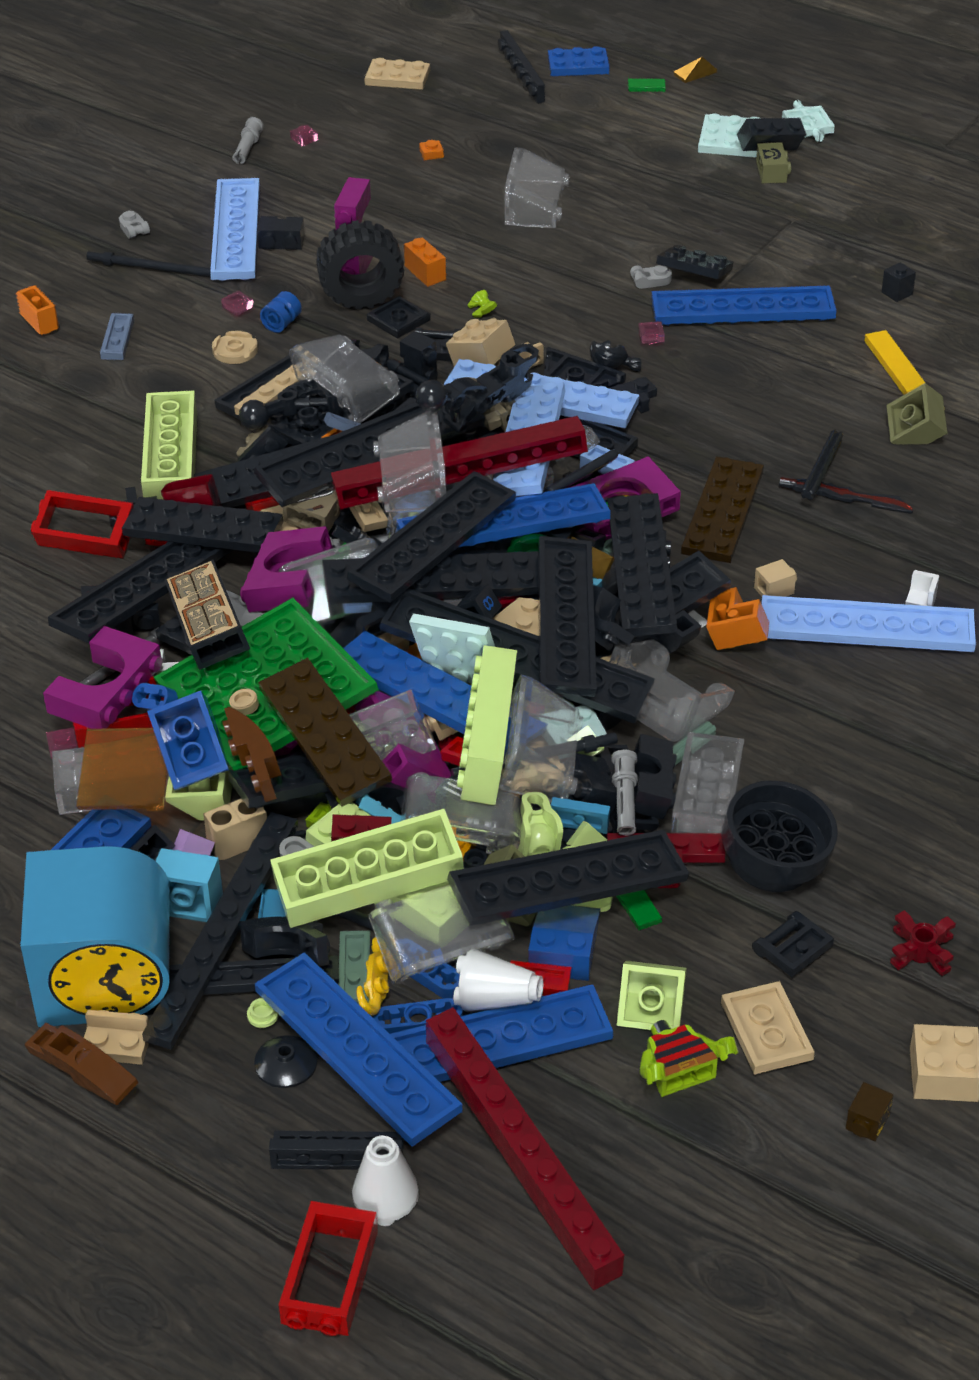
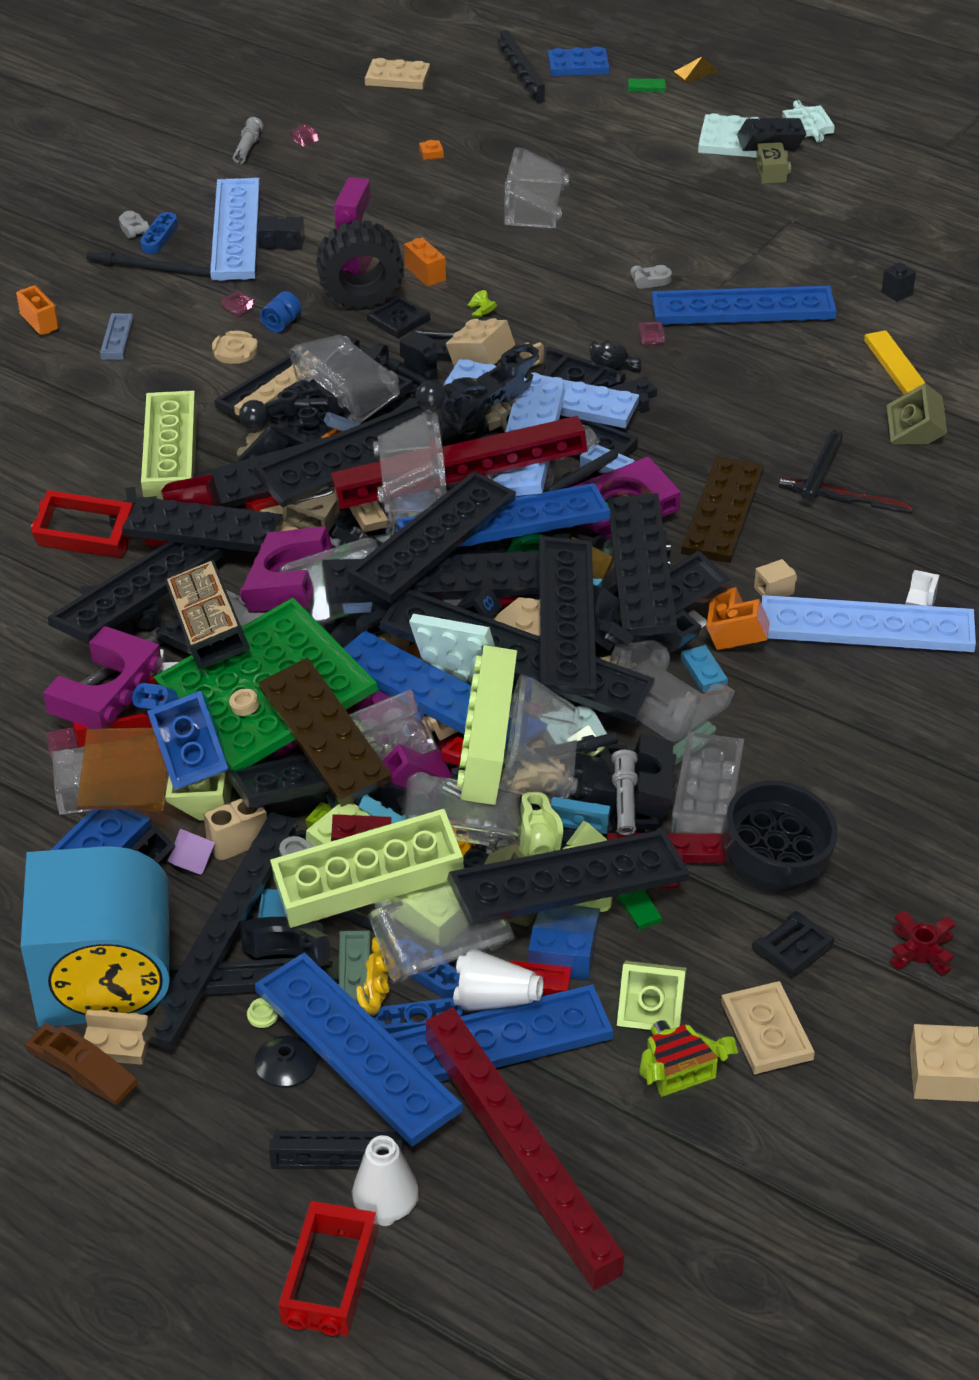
(159, 233): none -> blue beam
(192, 882): medium azure brick -> none
(253, 751): reddish brown slope -> none
(695, 262): black plate -> none
(703, 667): none -> dark azure plate
(869, 1111): dark brown brick -> none

